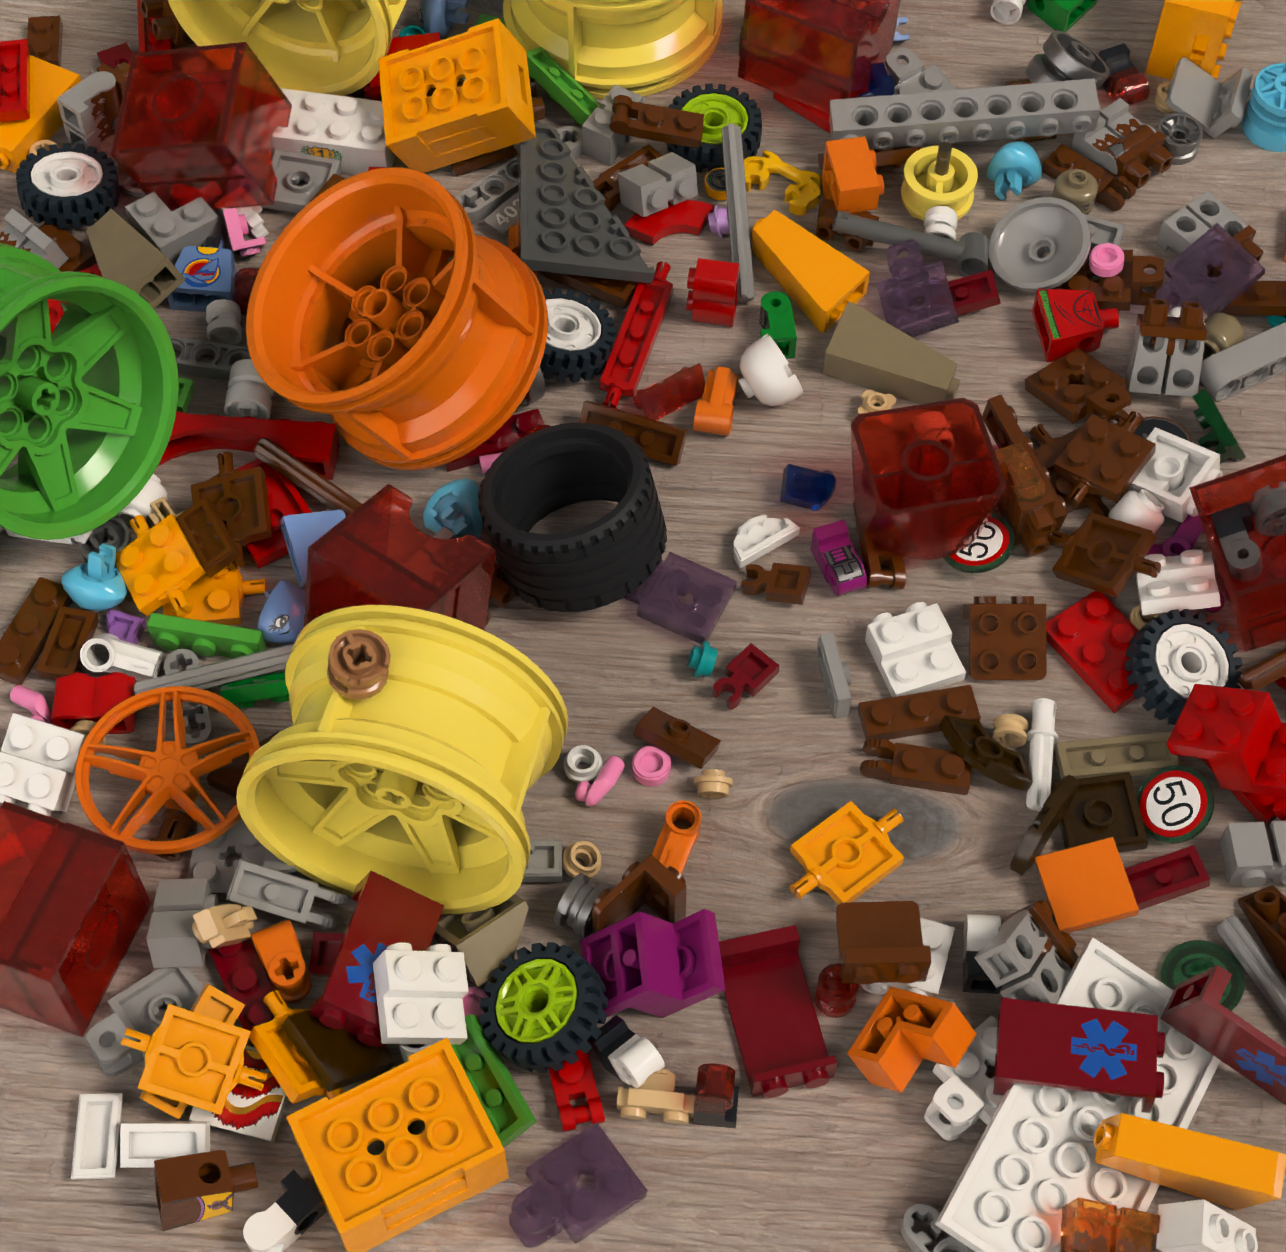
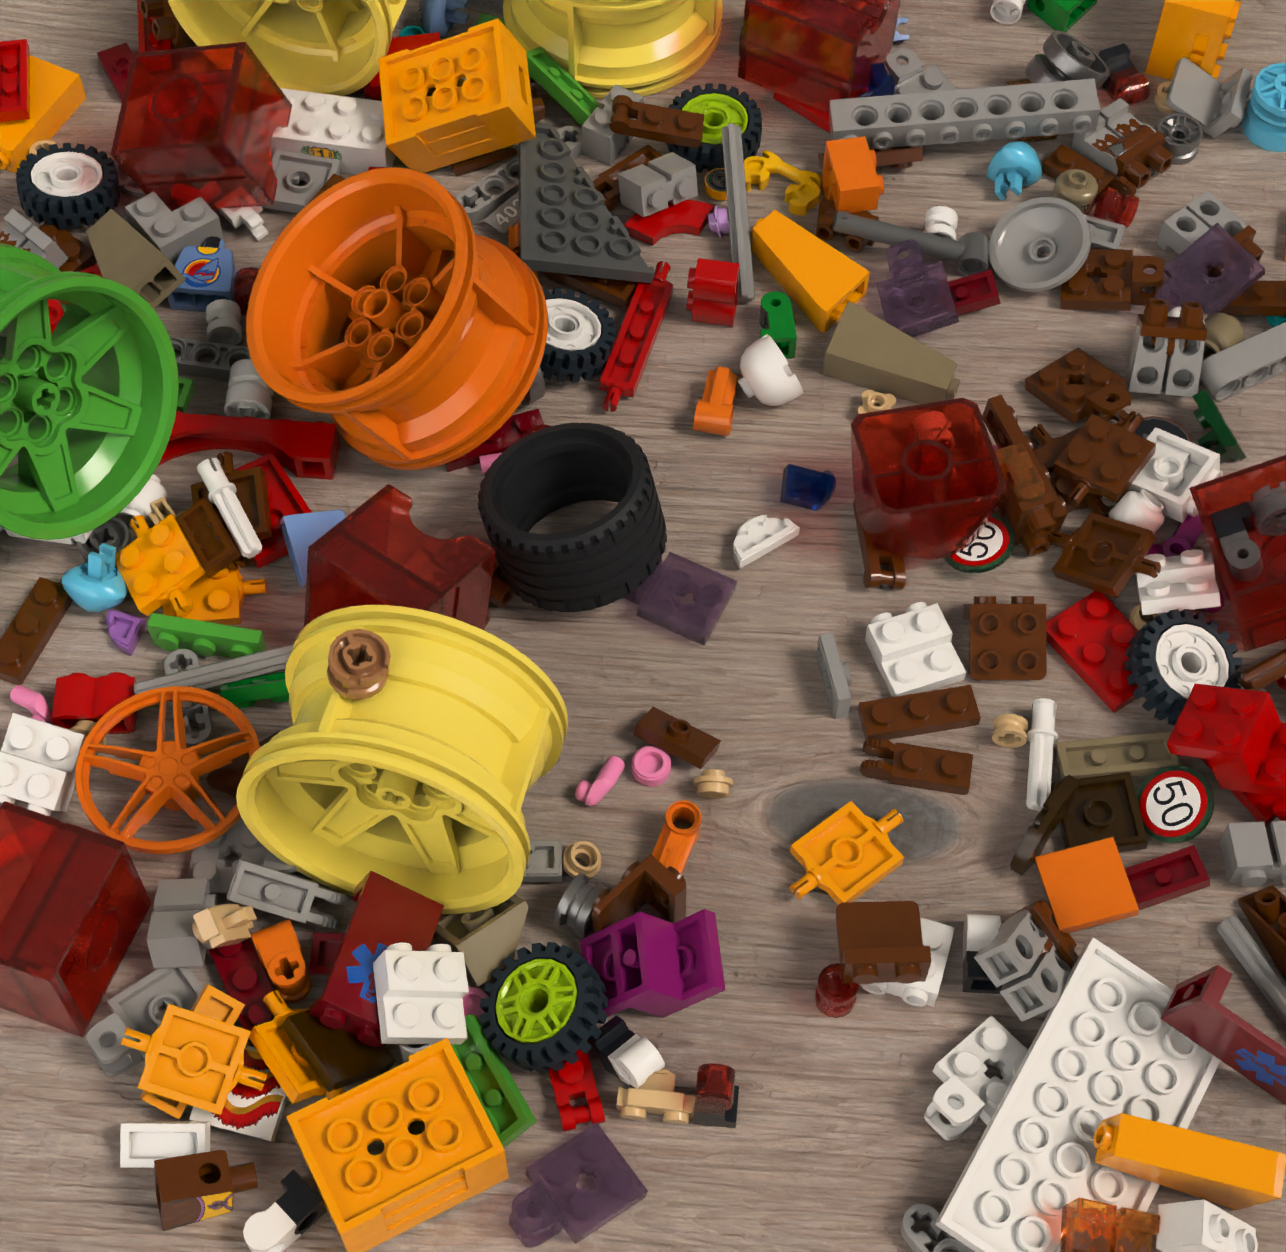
(45, 38): reddish brown plate -> none
(63, 646): reddish brown plate -> none
(93, 106): light grey hips -> none
(97, 1136): white tile -> none
(124, 657): white piece -> none
(174, 827): reddish brown bush -> none
(223, 495): none -> white axle
(236, 228): bright pink bracket -> none
(282, 613): medium blue piece -> none
(305, 477): reddish brown axle -> none
(455, 508): medium azure piece -> none
(579, 755): white plate -> none
(656, 438): reddish brown plate -> none
(672, 393): clear red hinge -> none
(702, 659): teal plate -> none
(746, 672): dark red plate -> none
(774, 1013): dark red panel -> none
(782, 584): reddish brown plate -> none
(838, 558): magenta leg -> none
(904, 1033): orange brick -> none
(938, 178): light yellow wheel -> none
(986, 754): dark brown tile -> none
(1070, 321): red torso -> none
(1078, 1050): dark red panel -> none
(1106, 260): bright pink tile -> none
(1116, 206): none -> clear red wheel
(1198, 956): clear green piece -> none

